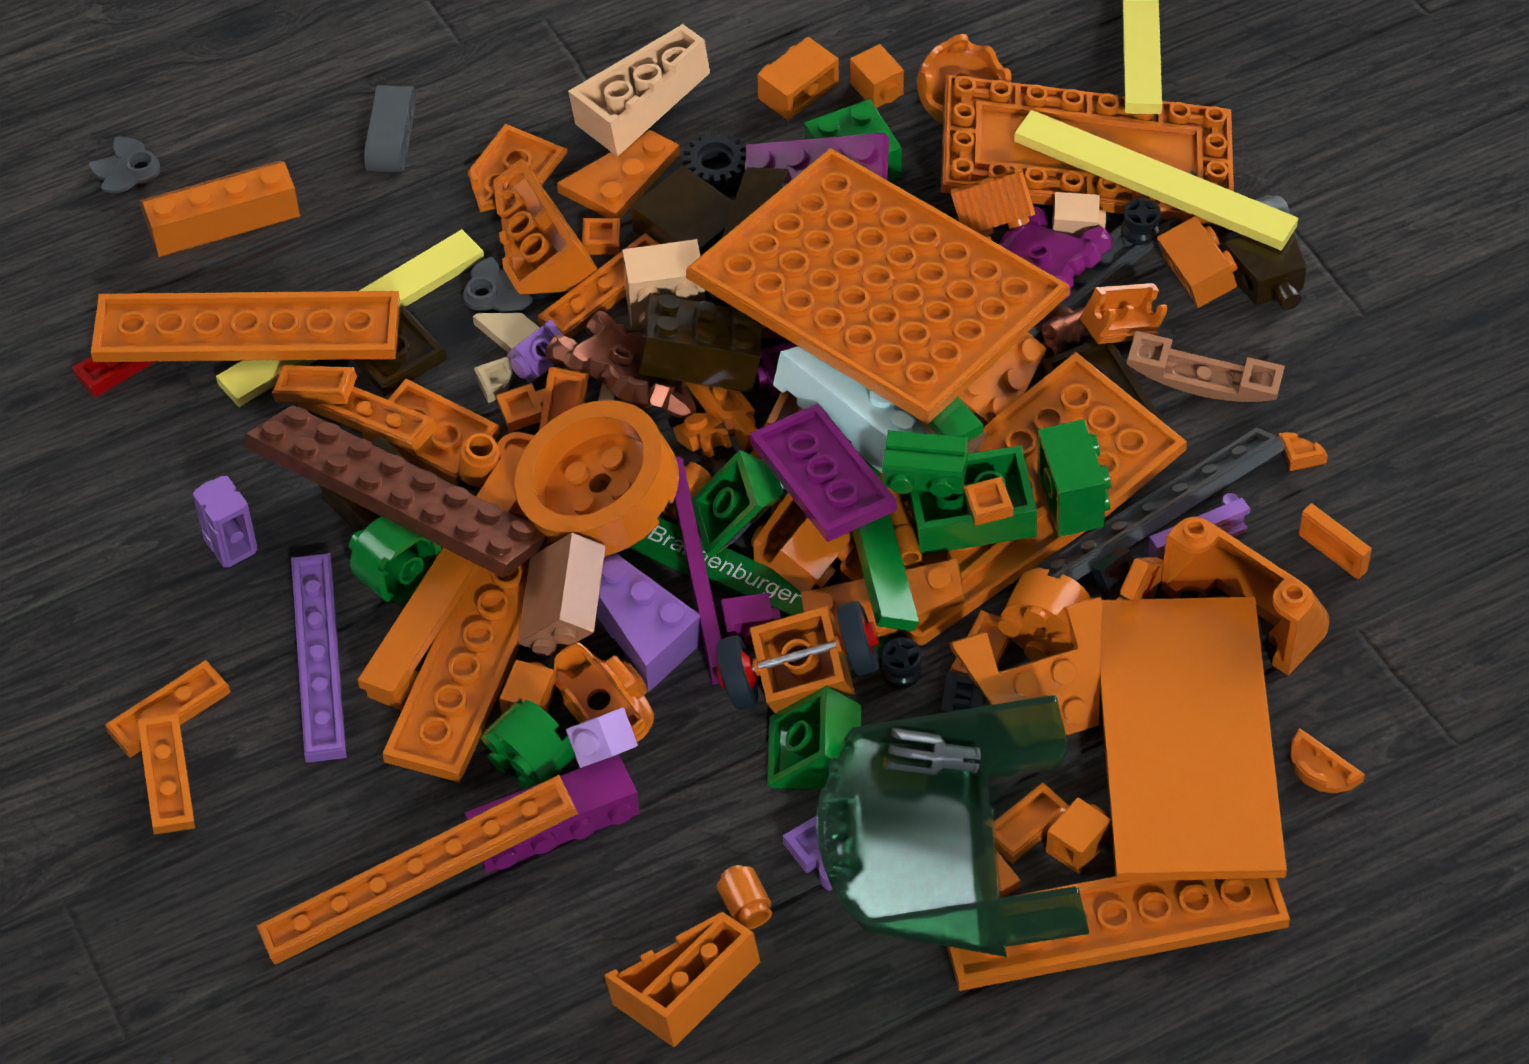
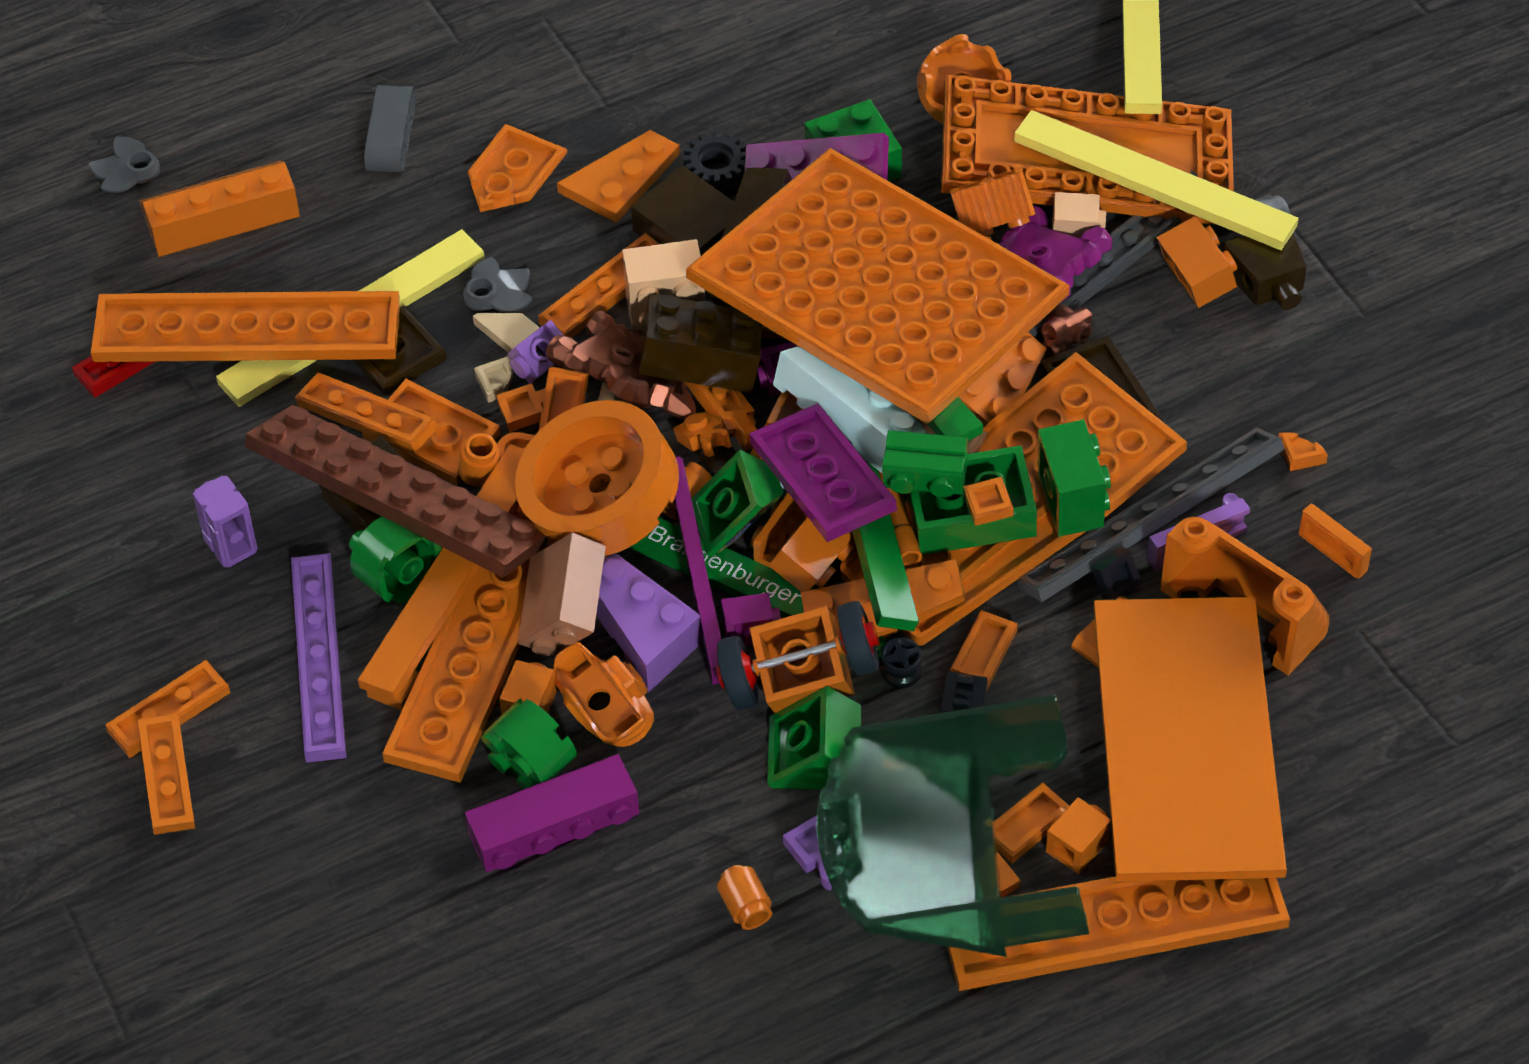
(314, 384): orange tile -> none
(417, 869): orange tile -> none
(536, 238): orange wedge -> none
(601, 236): orange tile -> none
(601, 737): lavender brick -> none
(639, 89): light nougat wedge -> none
(687, 979): orange wedge -> none
(798, 78): orange brick -> none
(877, 76): orange brick -> none
(934, 755): dark grey arm -> none
(1036, 613): orange brick -> none
(1068, 675): orange wing -> none
(1121, 310): orange hinge -> none
(1141, 221): black wheel -> none
(1143, 578): orange tile -> none
(1203, 375): nougat slope -> none
(1322, 767): orange tile -> none

